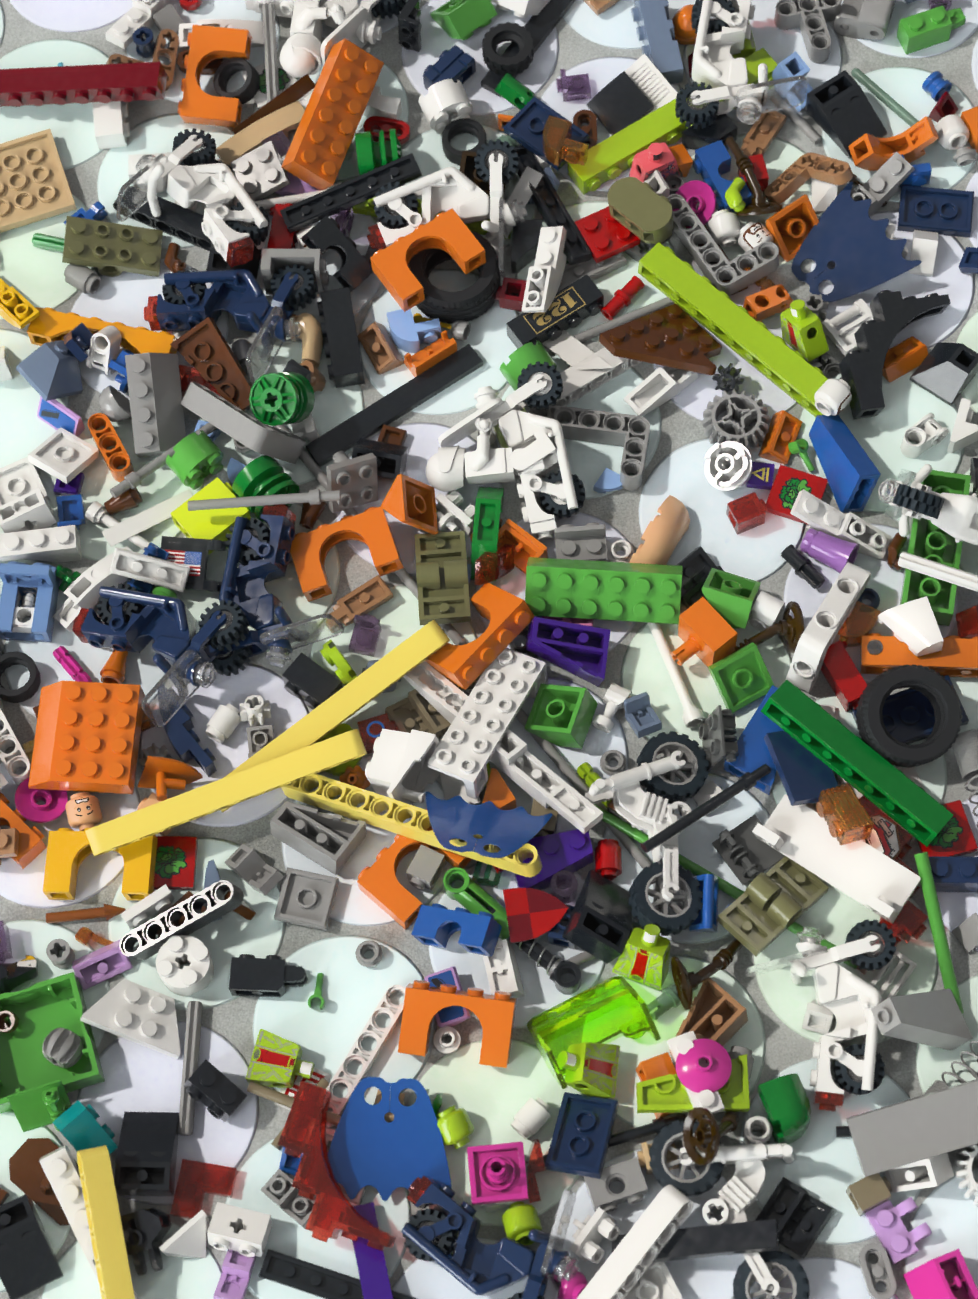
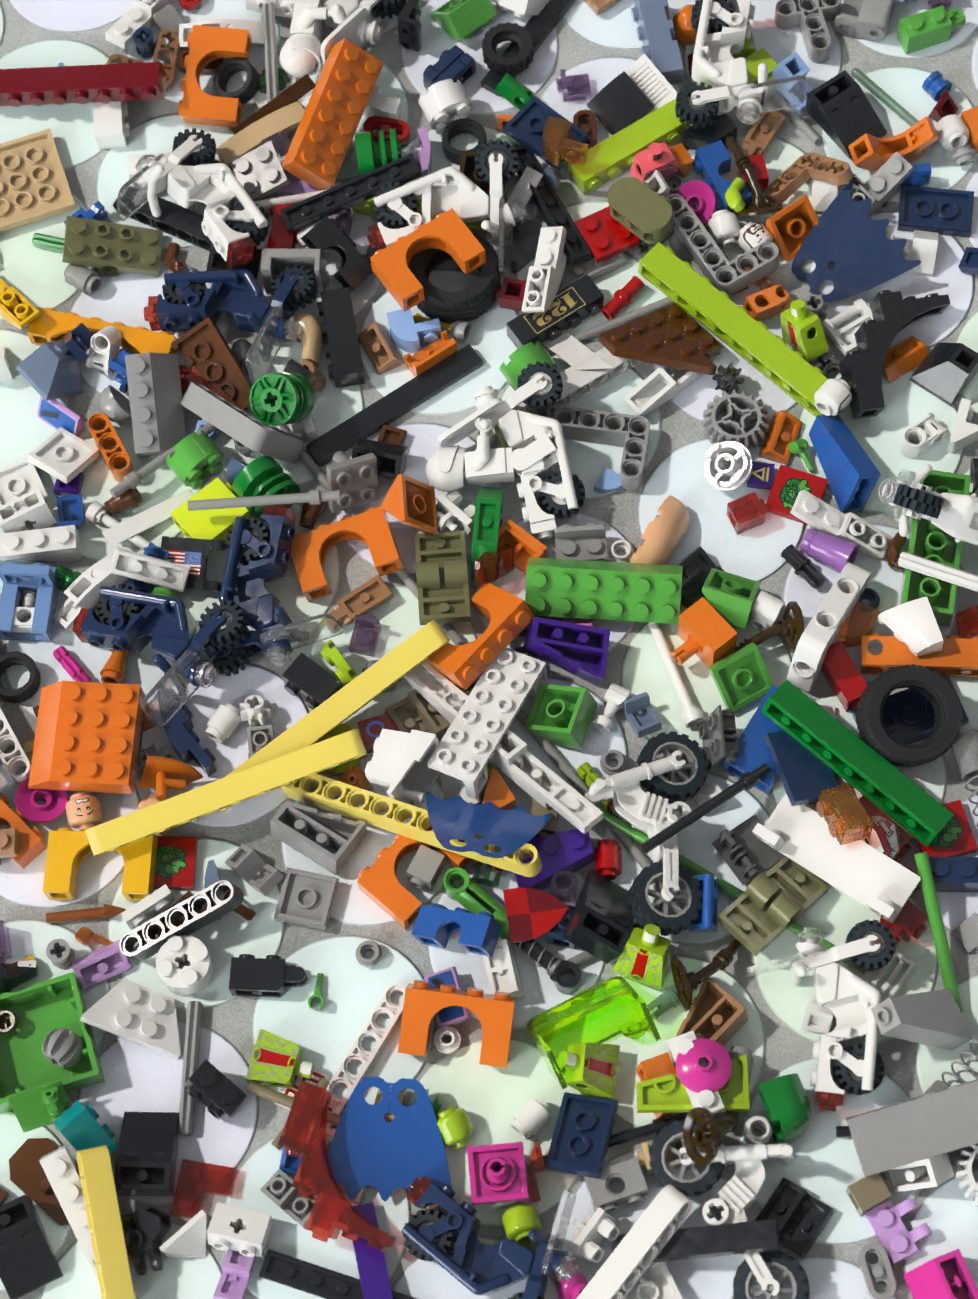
(423, 156): none -> lavender slope

